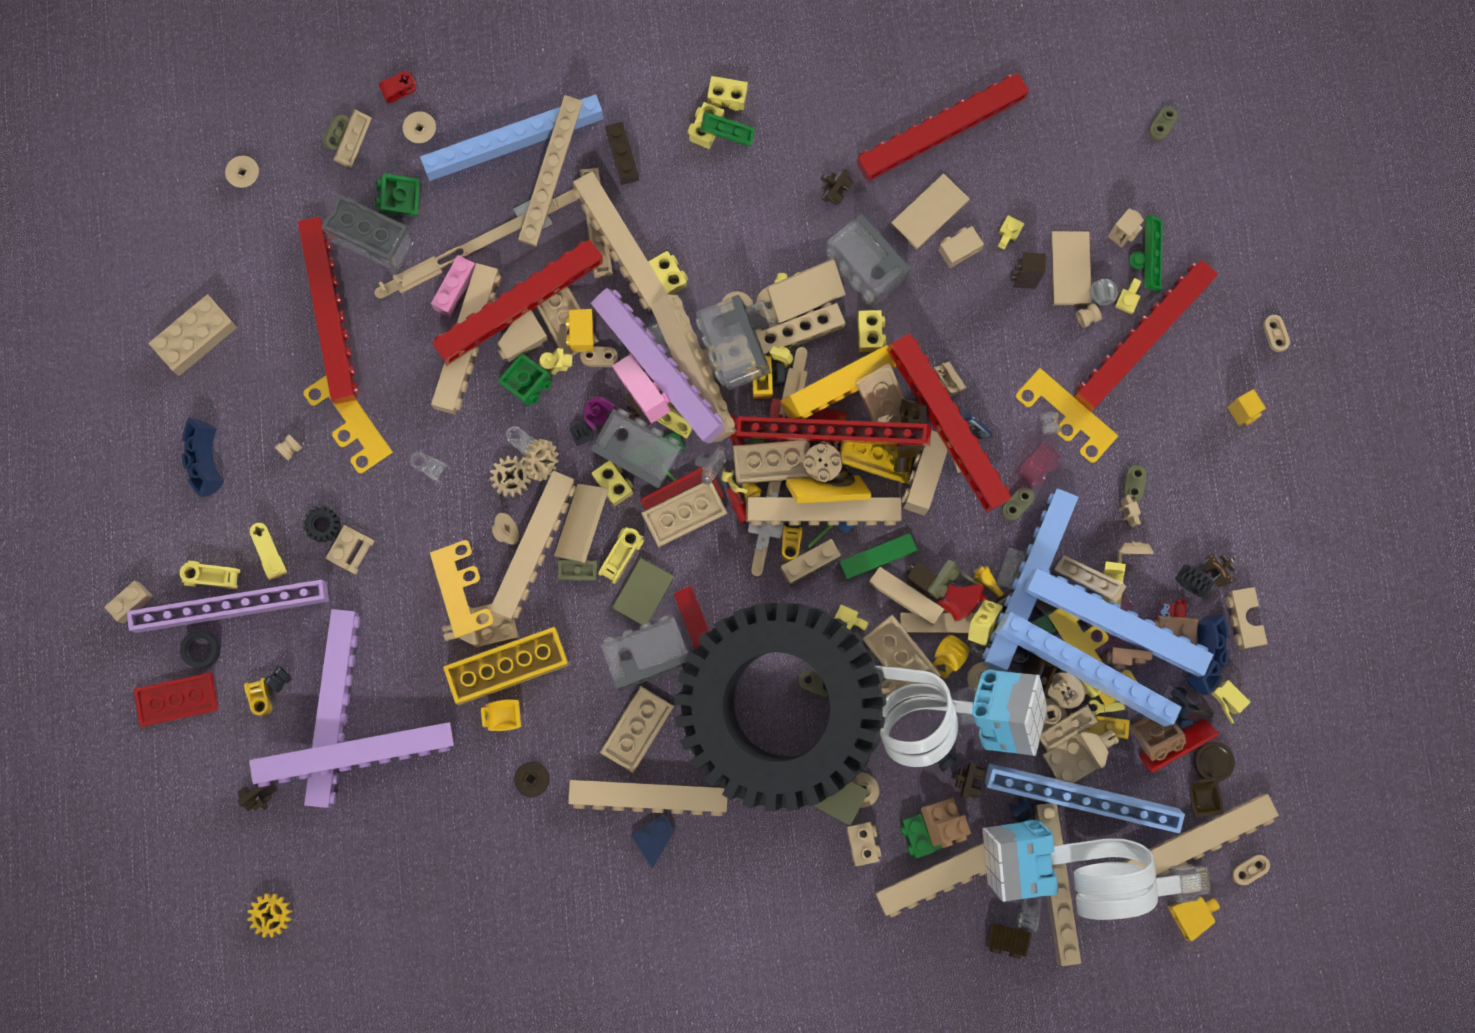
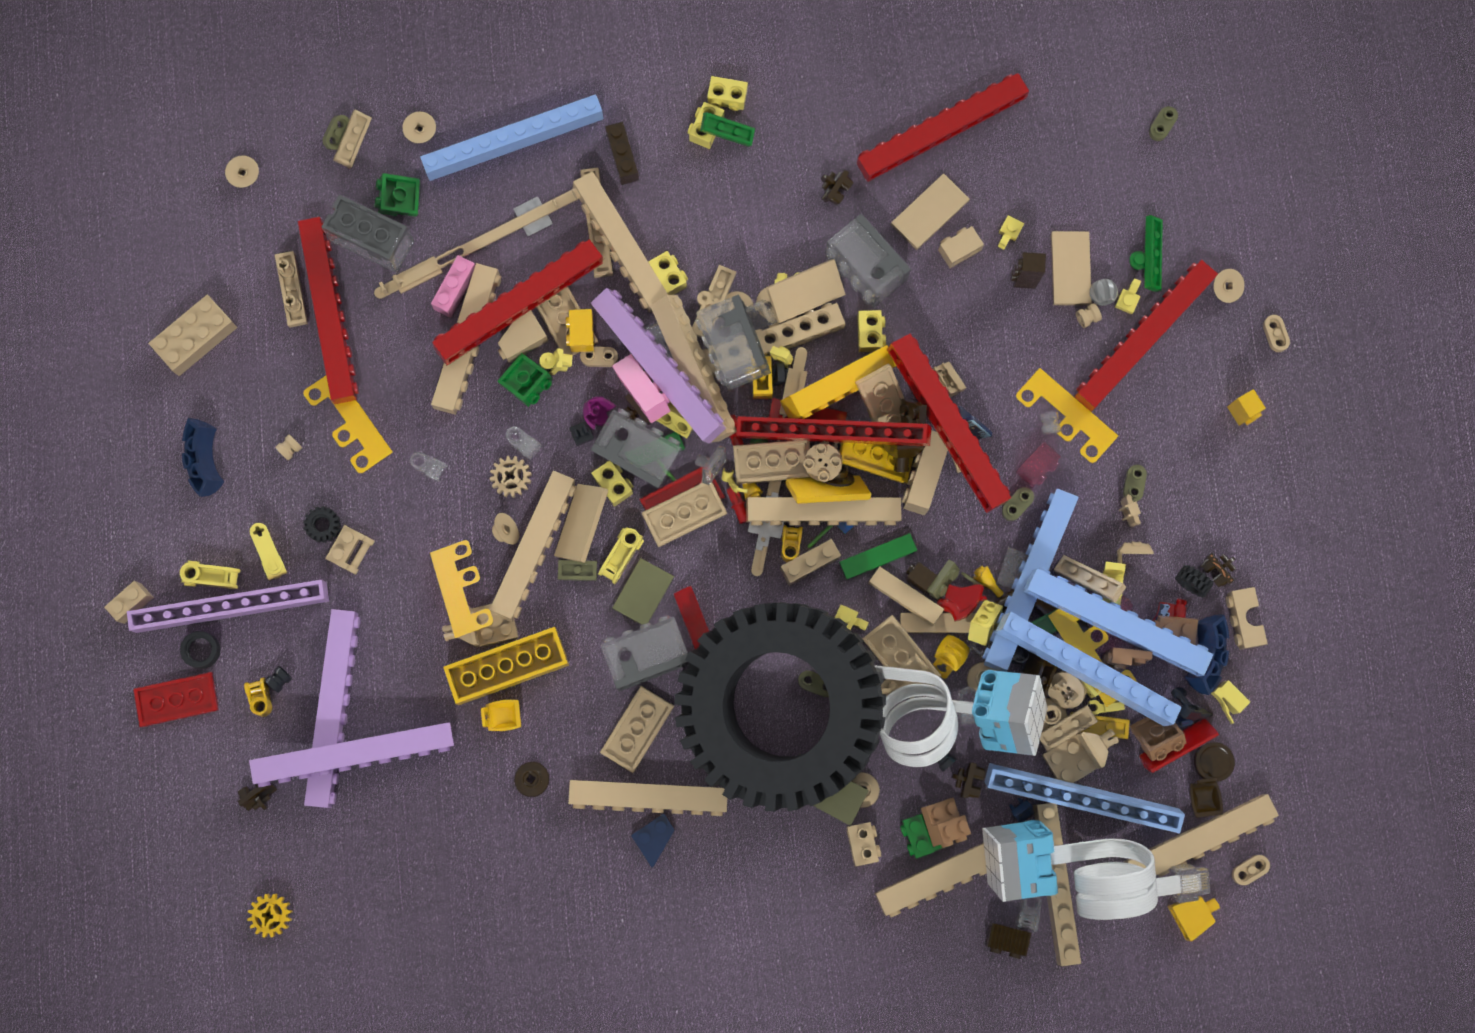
(291, 289): none -> tan plate
(395, 87): red piece -> none
(540, 459): tan gear -> none
(550, 171): tan brick -> none
(717, 292): none -> tan hinge
(1126, 228): tan brick -> none
(1235, 285): none -> tan piece

